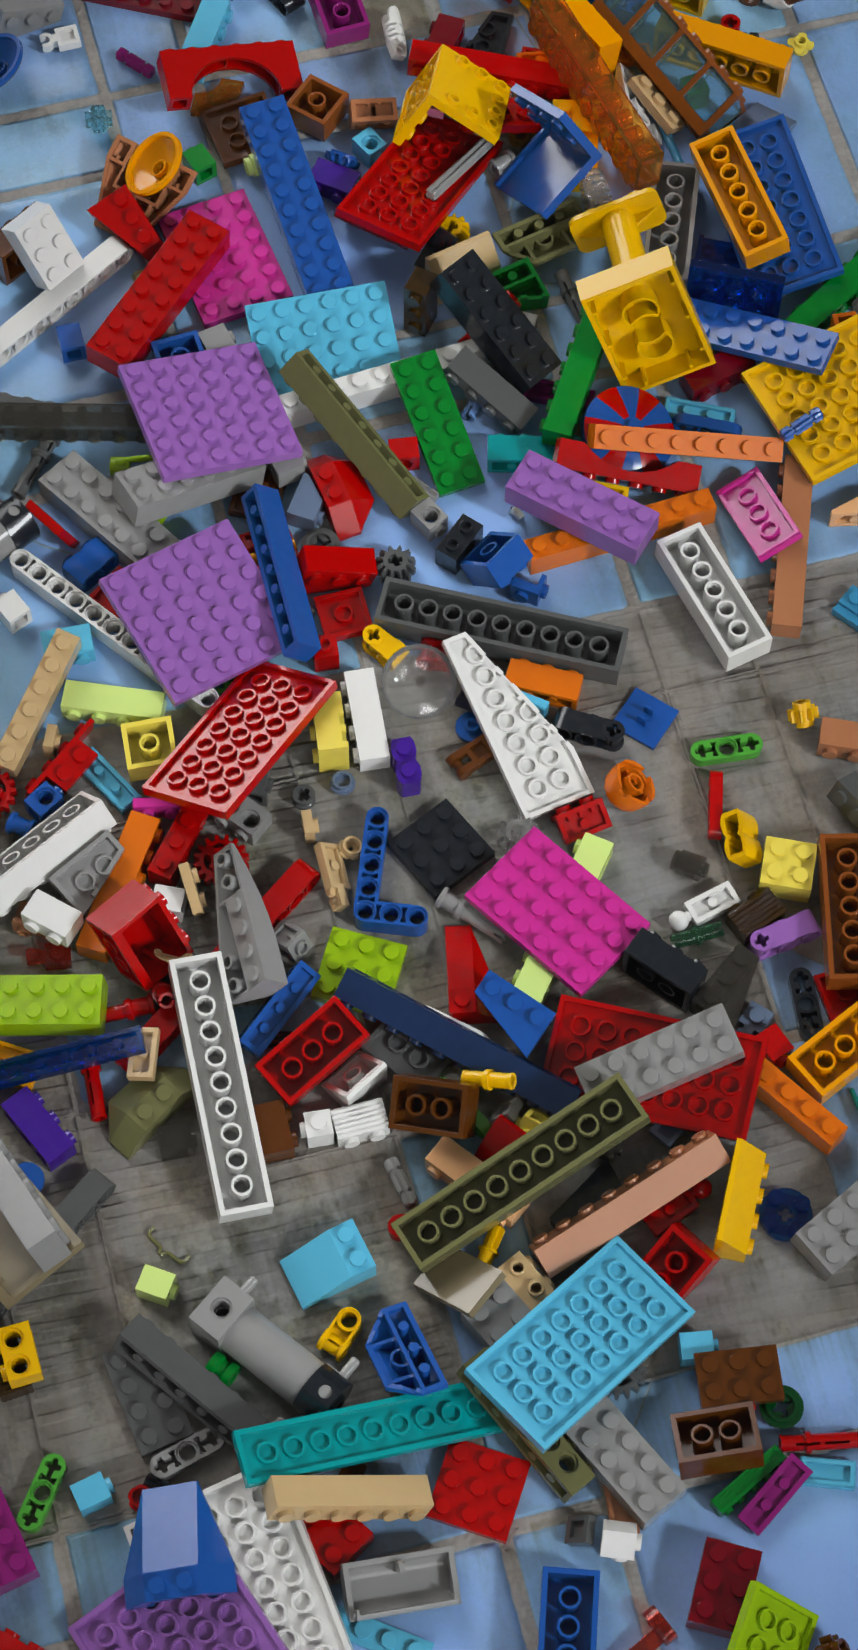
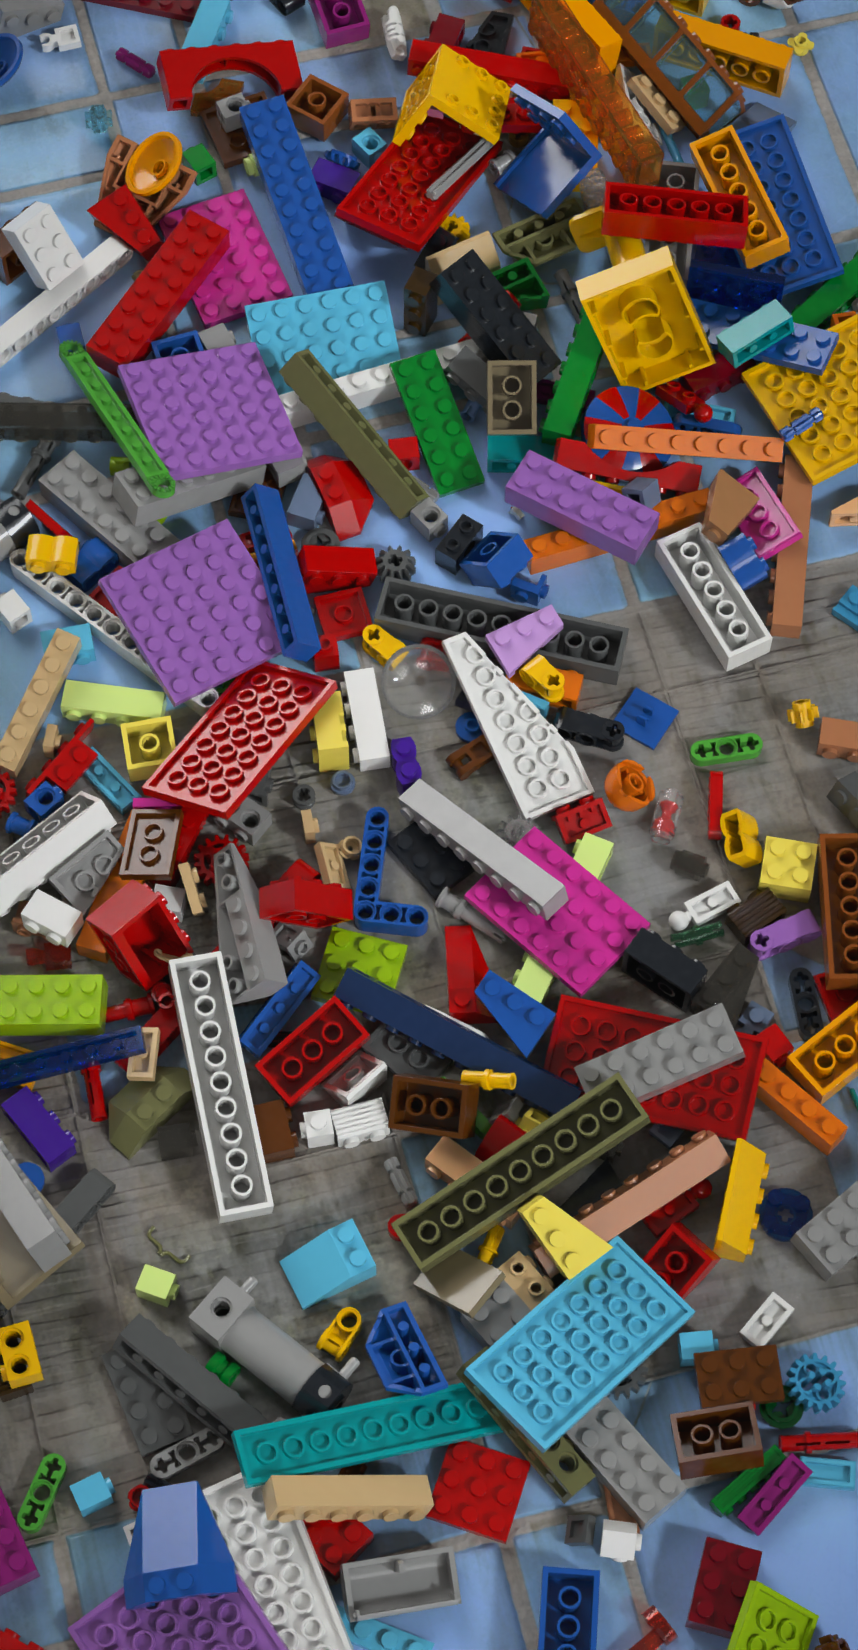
(52, 554): none -> yellow brick
(117, 419): none -> bright green plate
(151, 844): none -> plate
(229, 113): none -> light grey brick
(305, 903): none -> red brick
(483, 849): none -> light grey brick
(511, 397): none -> dark tan brick
(522, 638): none -> lavender wing
(543, 678): none -> yellow piece
(562, 1237): none -> light yellow wedge
(643, 491): none -> sand blue brick
(663, 827): none -> clear piece
(674, 215): none -> red brick
(684, 400): none -> red plate
(726, 507): none -> medium nougat slope
(743, 561): none -> blue brick
(755, 333): none -> teal brick
(766, 1321): none -> white plate
(830, 1388): none -> dark azure gear

